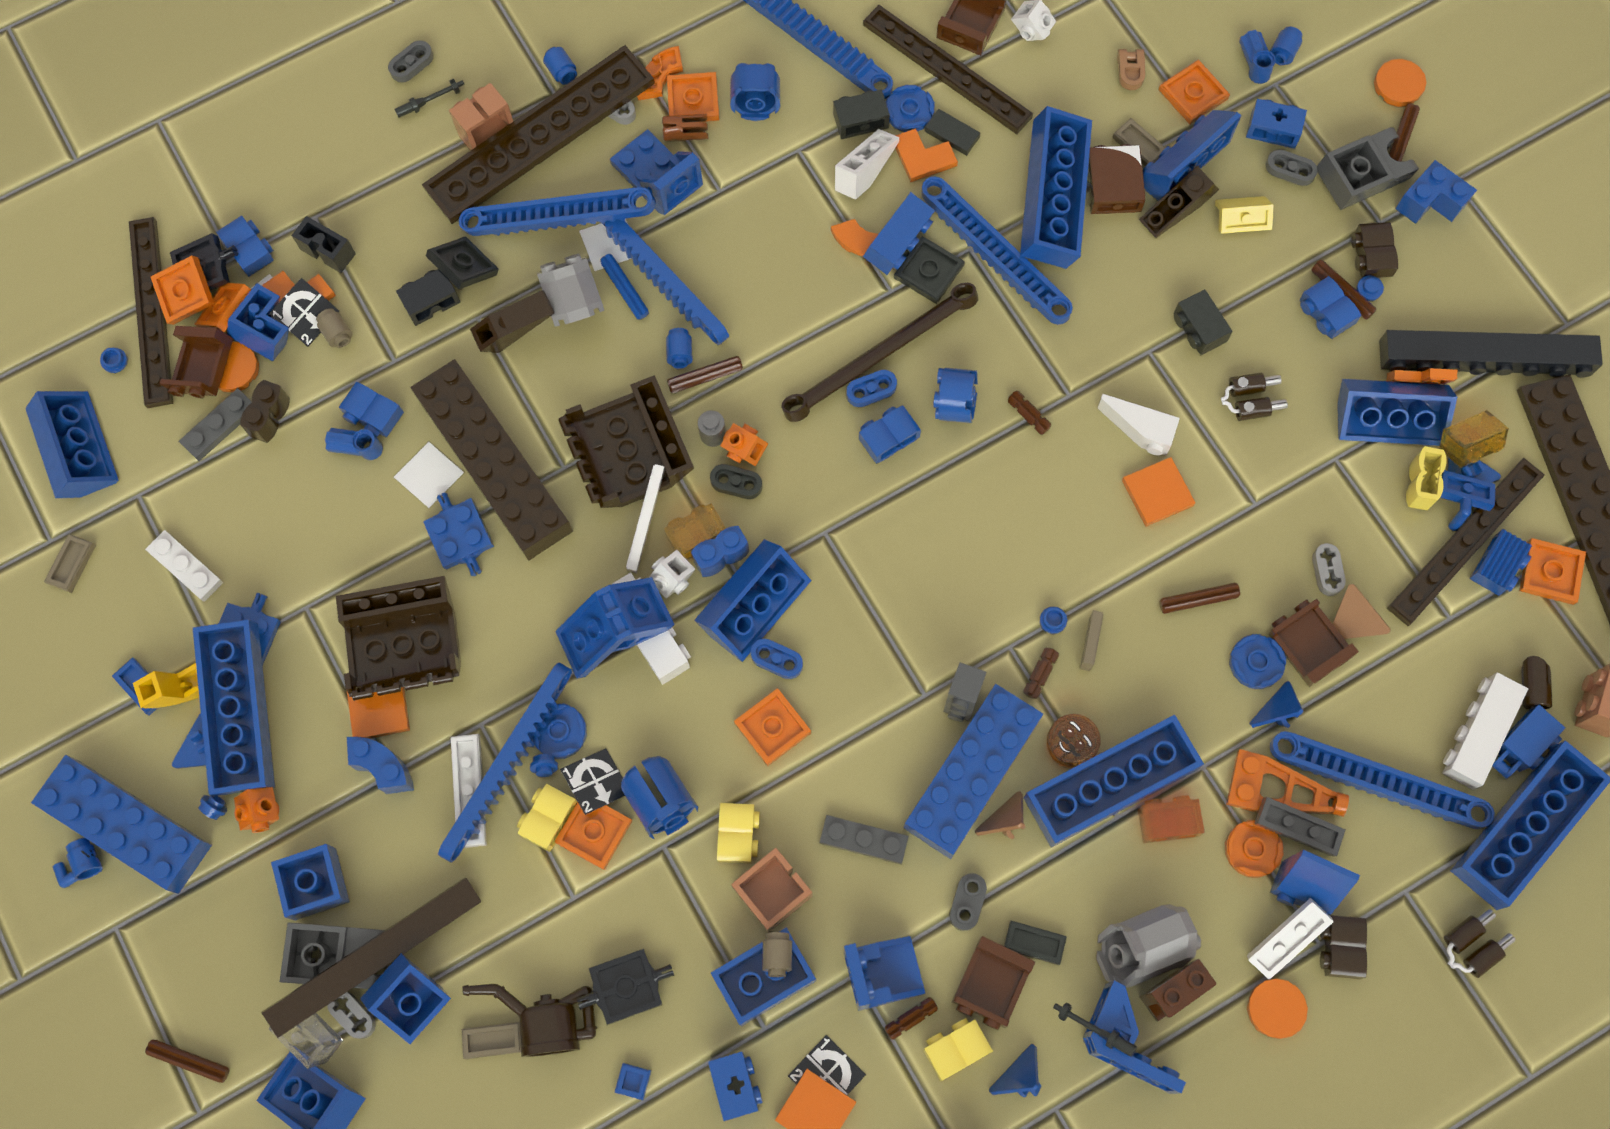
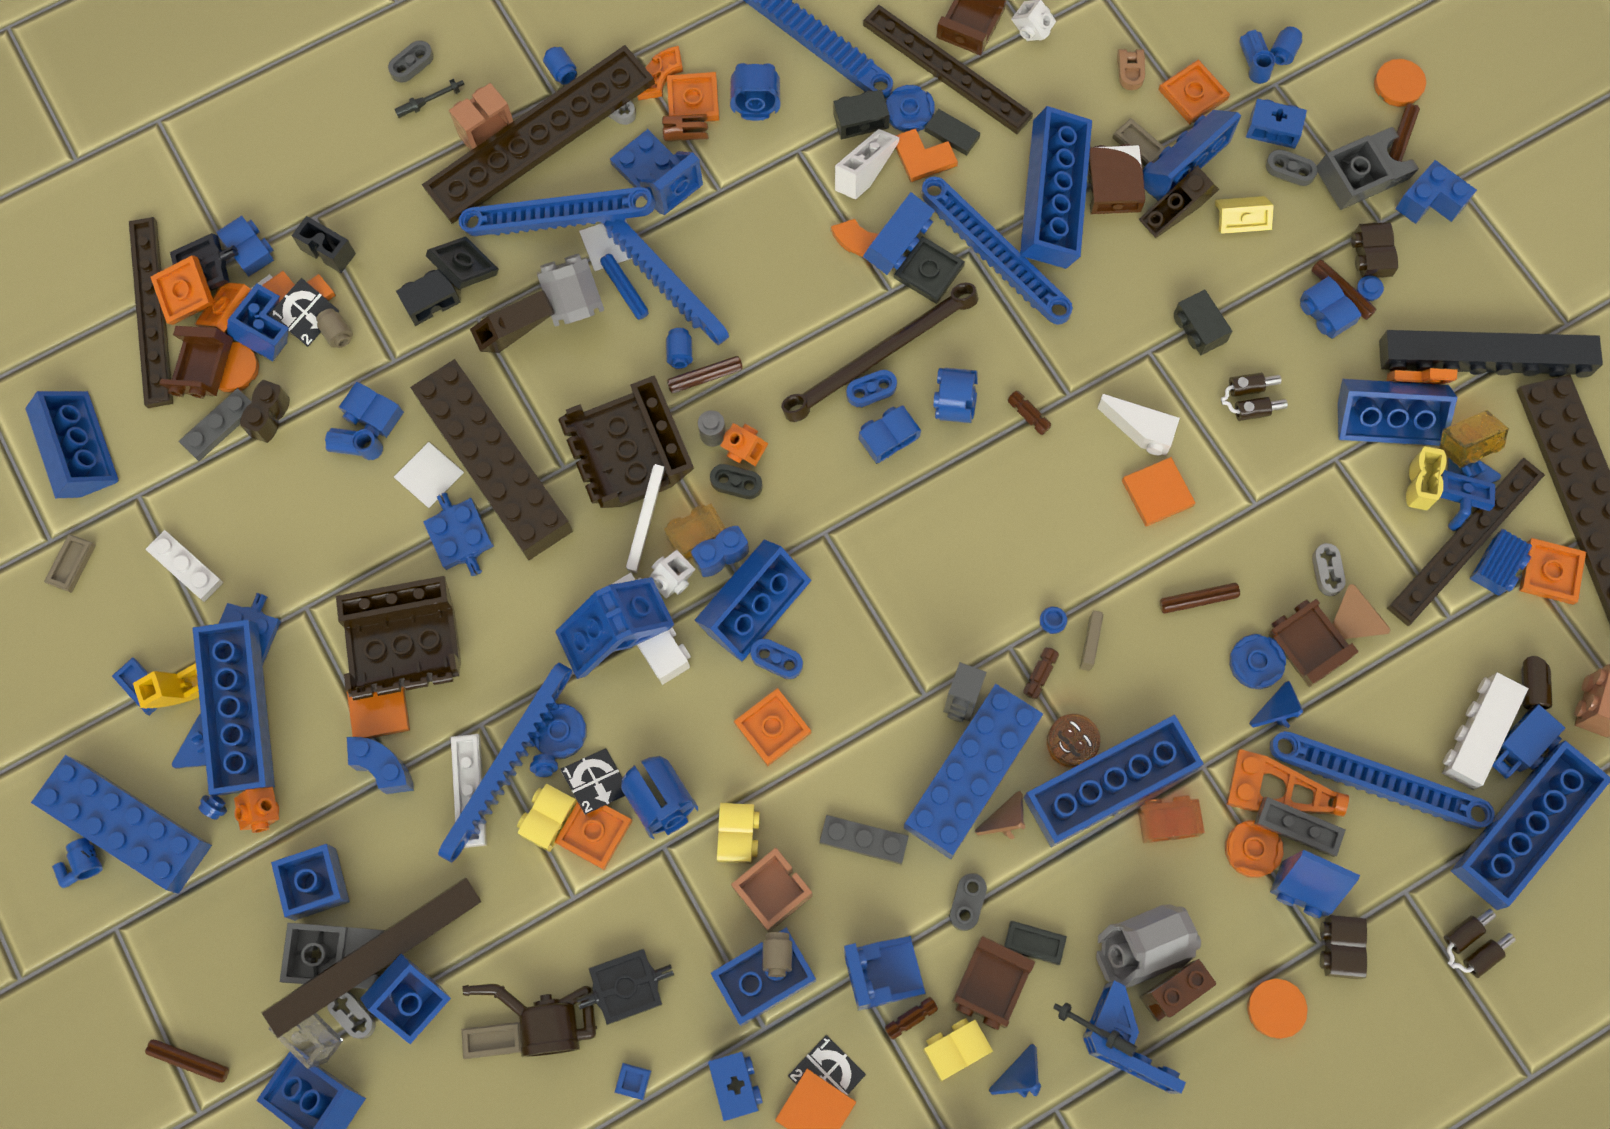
(113, 360): blue plate -> none
(1290, 938): white plate -> none

